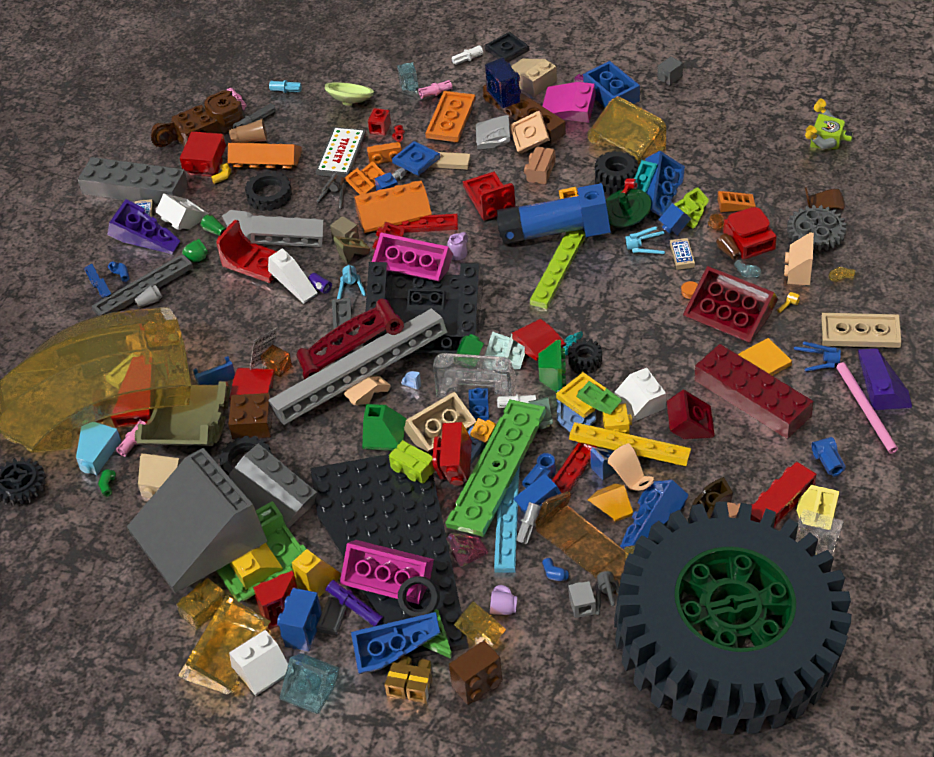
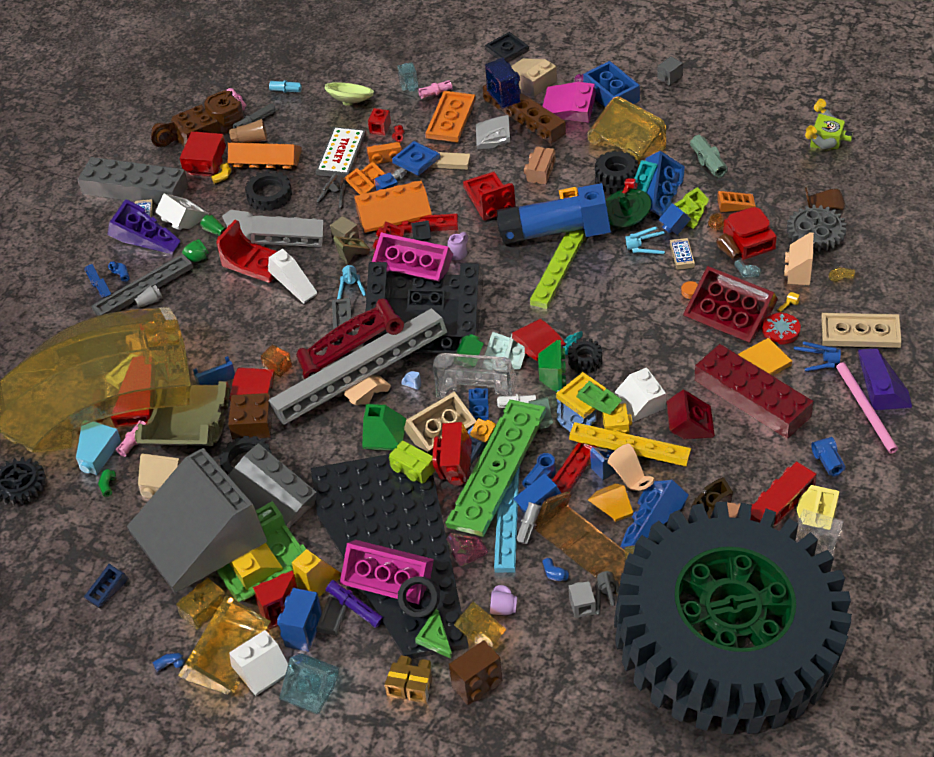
(105, 577): none -> dark blue slope
(167, 659): none -> blue arm
(261, 345): light grey sticker -> none
(319, 282): dark purple piece -> none
(385, 643): blue wedge -> none
(421, 230): none -> black plate
(467, 55): white axle -> none
(529, 132): light nougat tile -> none
(708, 156): none -> sand green piece
(781, 328): none -> red tile

